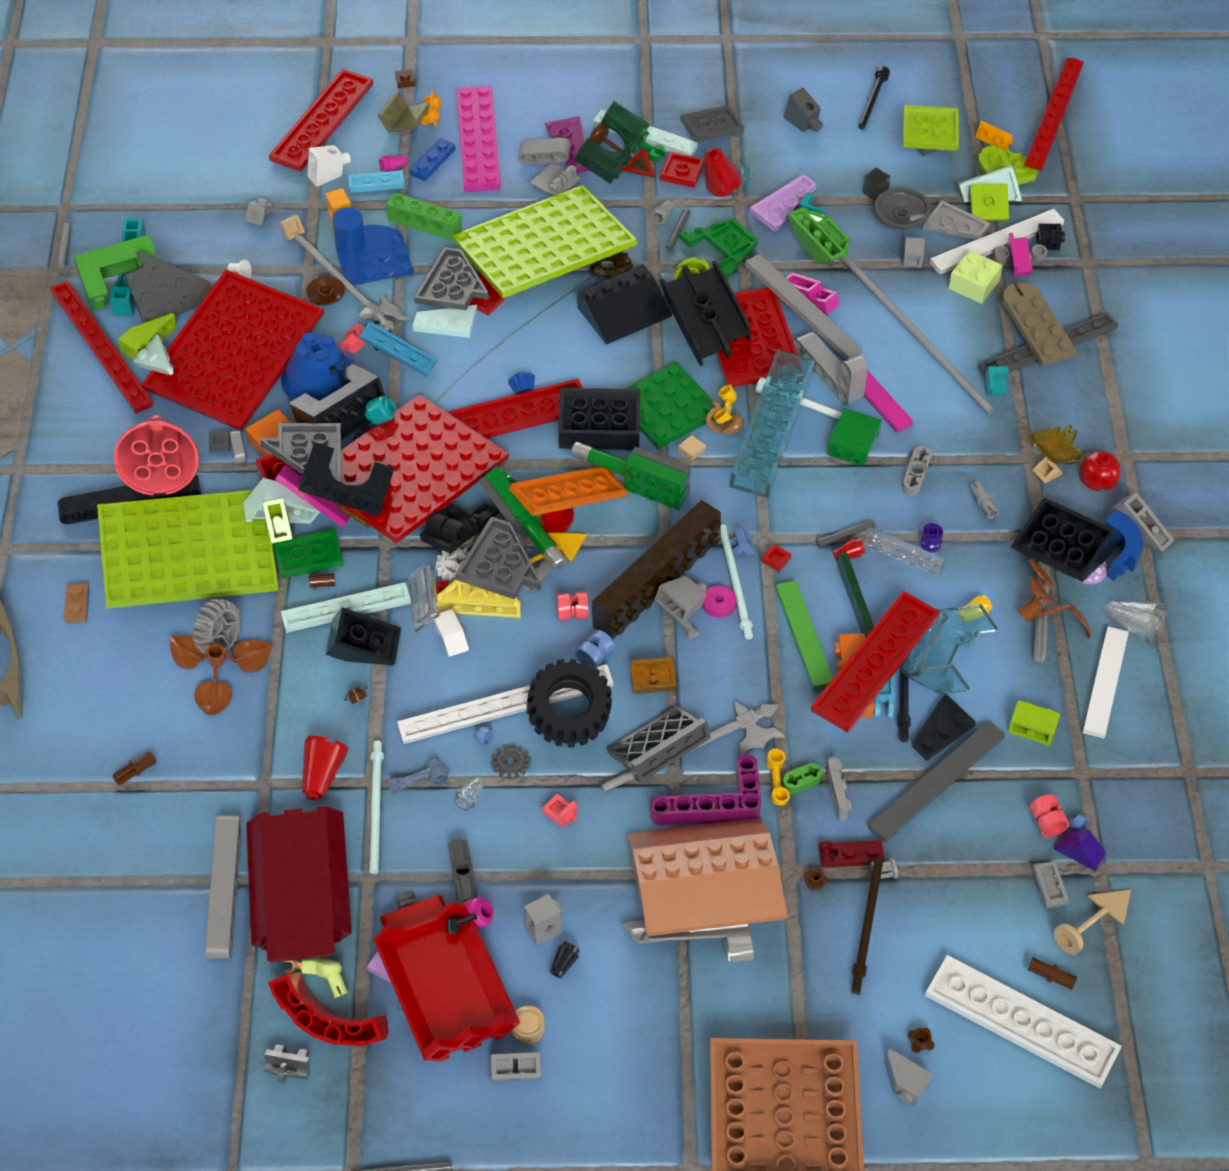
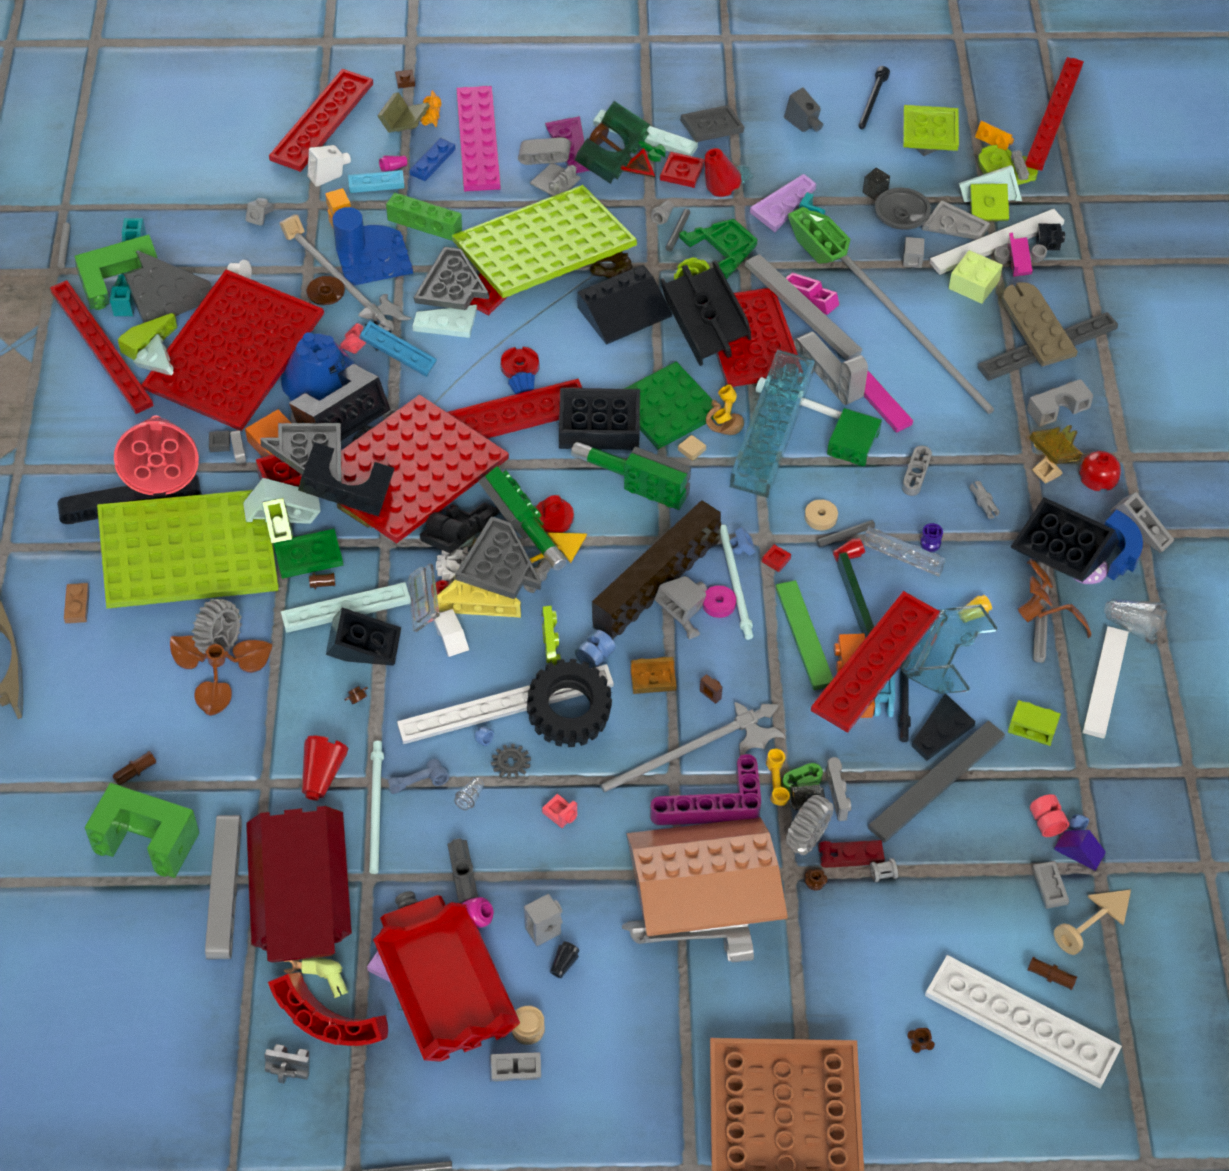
(166, 823): none -> bright green piece
(292, 479): dark pink tile -> none
(380, 410): teal head -> none
(453, 925): black hand -> none
(512, 356): none -> red plate
(550, 638): none -> lime plate
(568, 490): orange tile -> none
(578, 601): coral wheel -> none
(664, 751): dark grey fence -> none
(711, 688): none -> reddish brown plate
(802, 792): none -> clear smoke brick
(809, 824): none -> light grey gear
(822, 507): none -> tan piece
(859, 968): dark brown bar -> none
(906, 1078): light grey slope -> none
(996, 380): teal panel -> none
(1020, 165): none -> light grey axle
(1045, 406): none -> light grey arch

